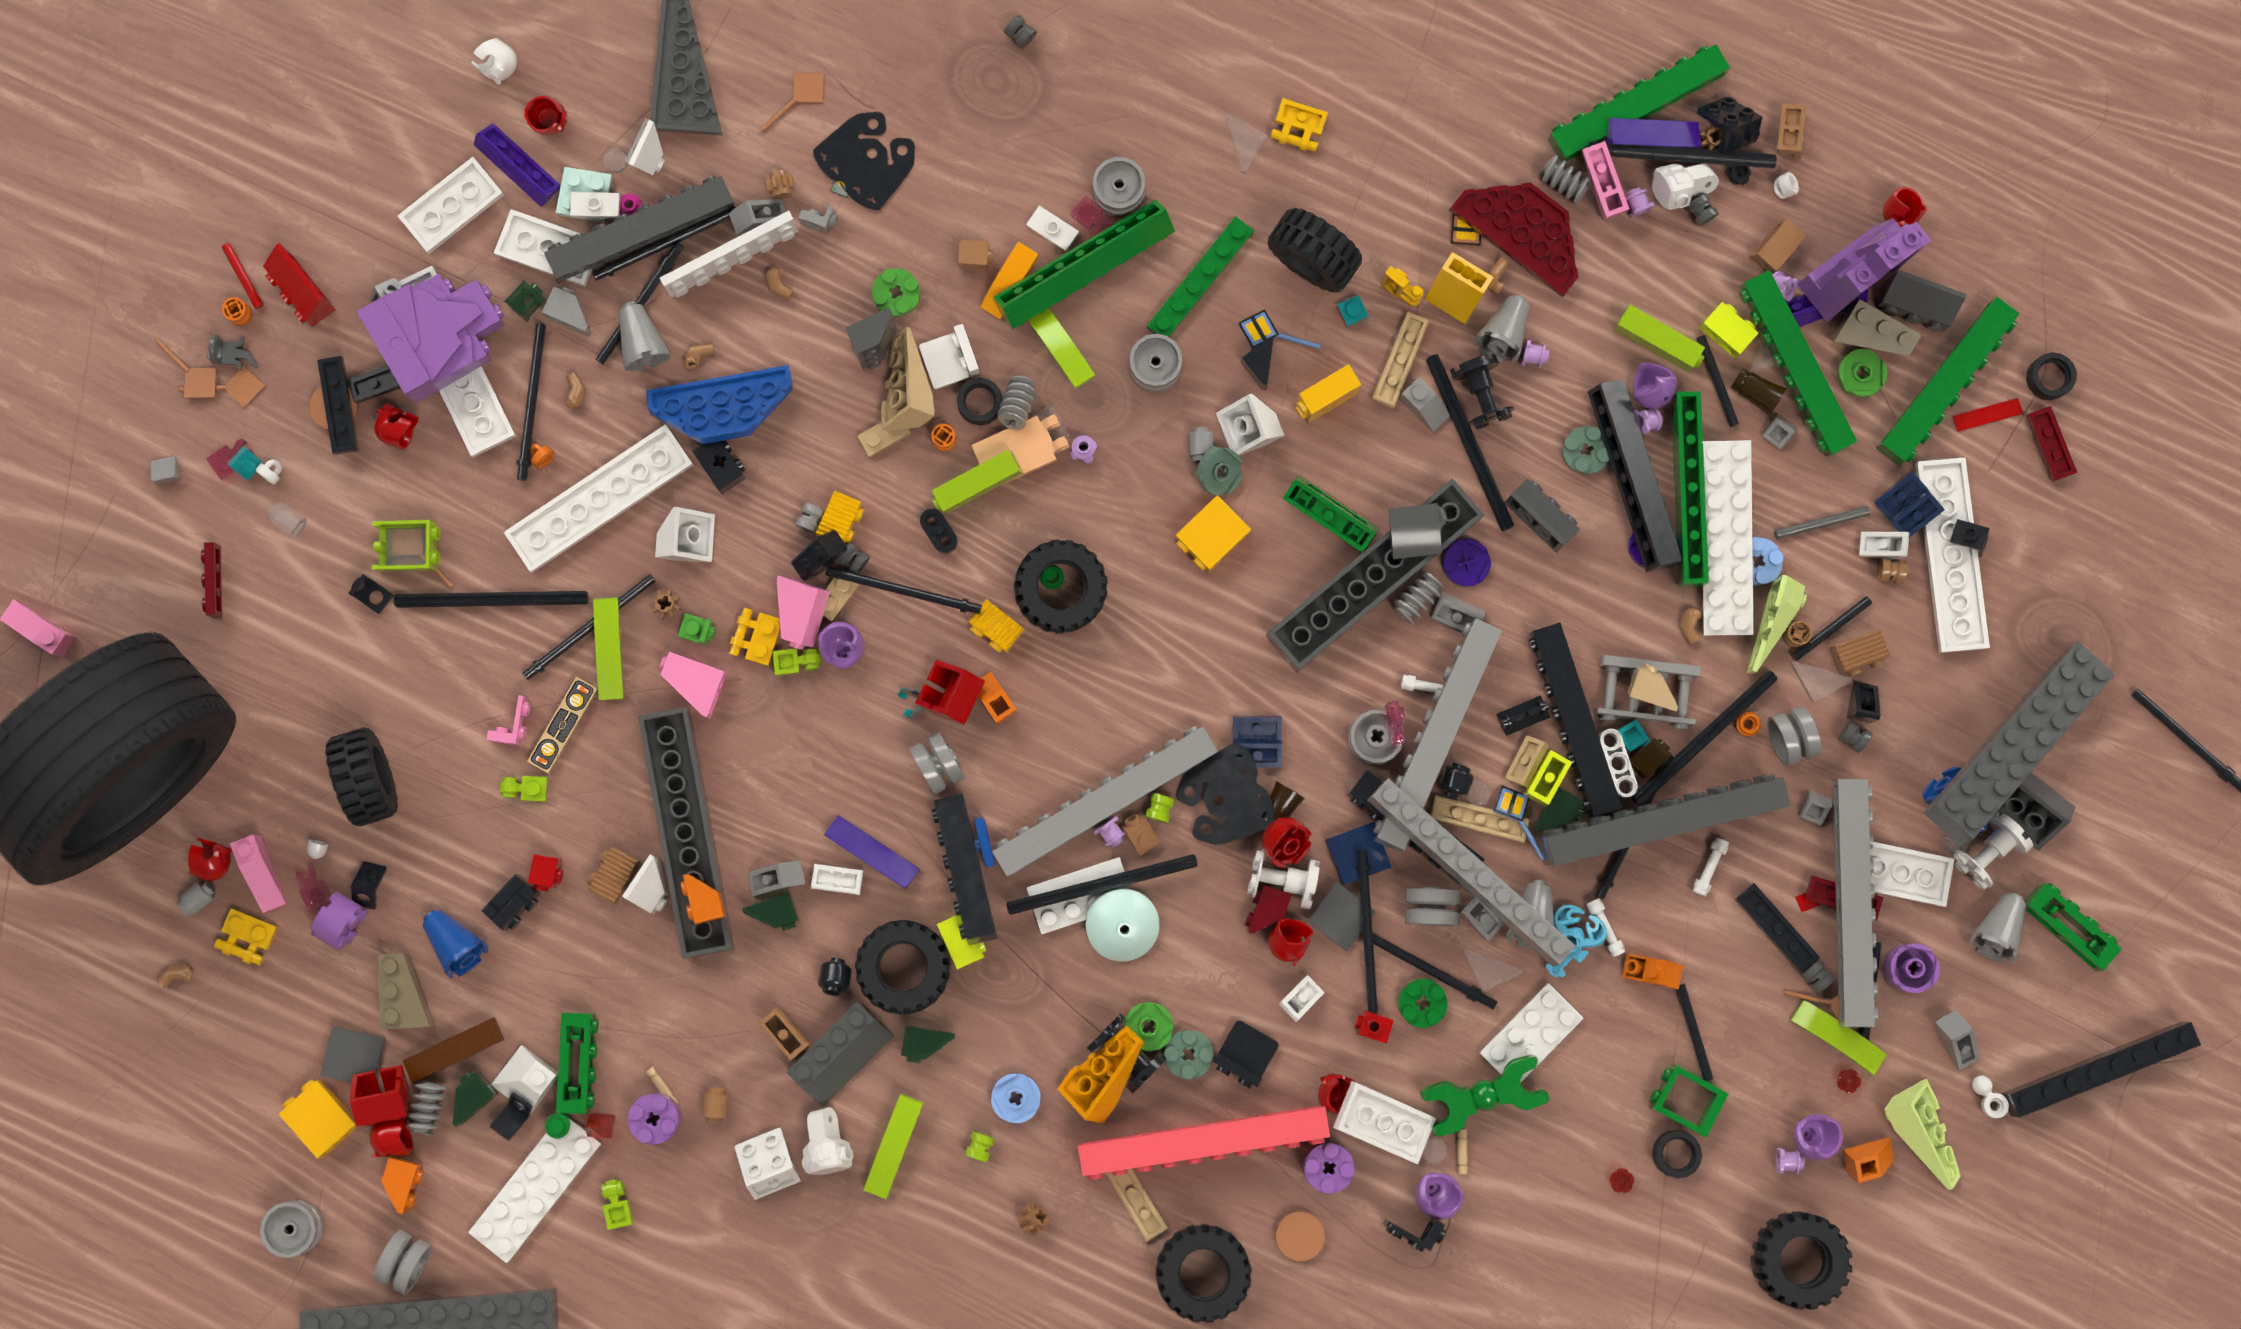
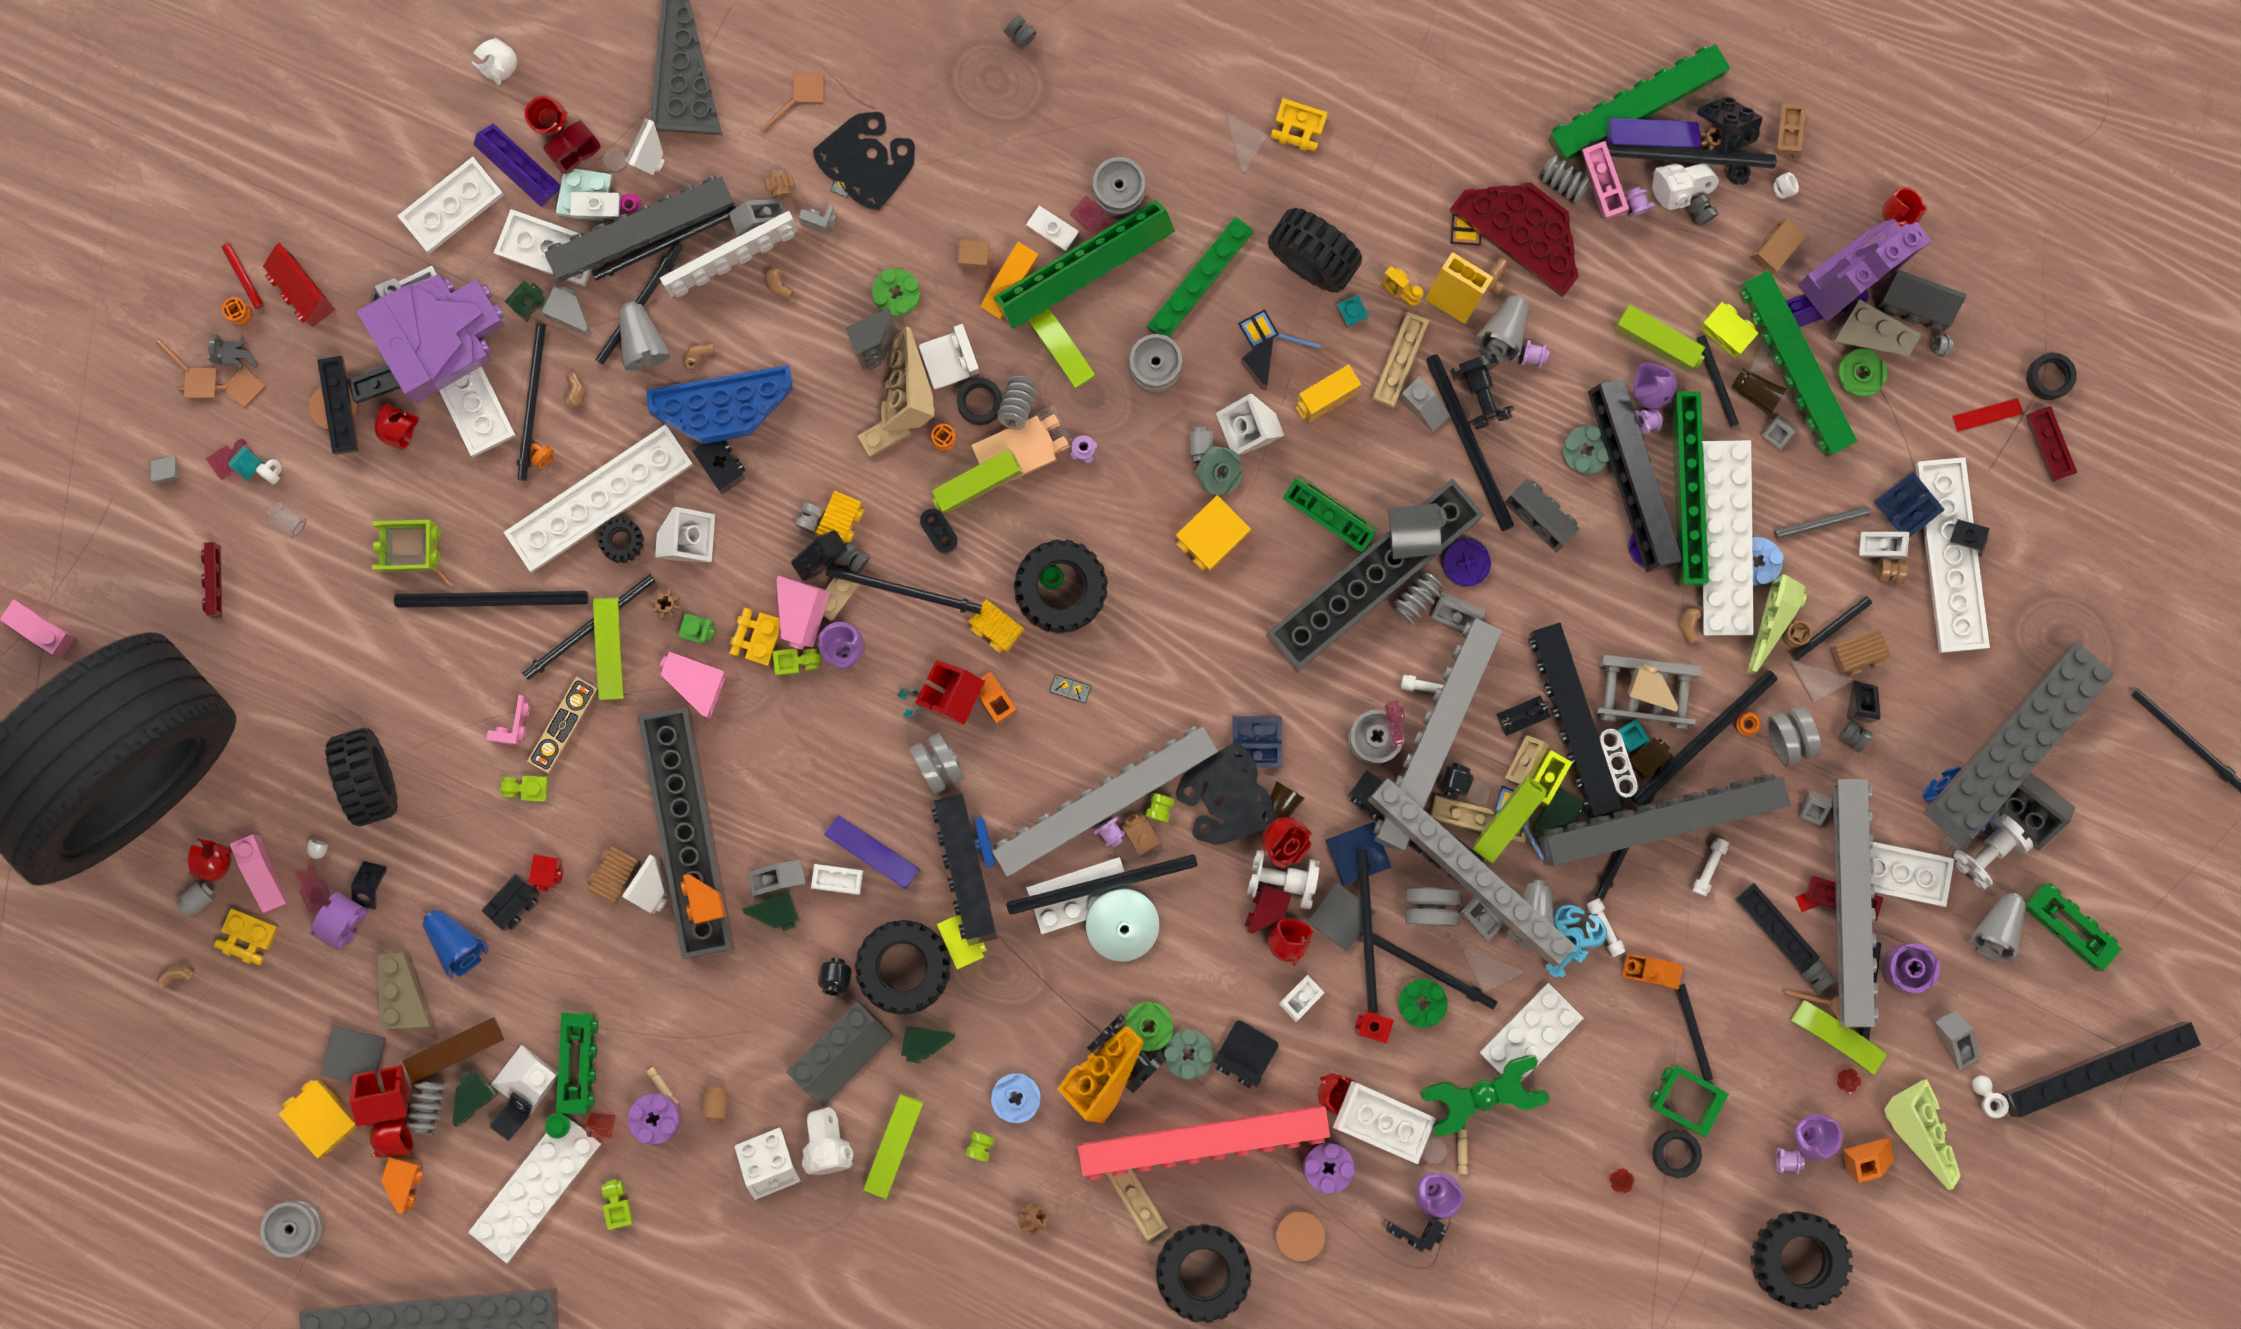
(362, 589): black bracket -> none
(402, 1262): light grey wheel -> none
(572, 147): none -> dark red brick
(610, 530): none -> black tyre
(784, 1033): medium nougat brick -> none
(1070, 688): none -> light grey sticker
(1509, 819): none -> lime brick
(1786, 284): lavender brick -> none
(1942, 345): none -> light grey plate
(1947, 381): green brick -> none

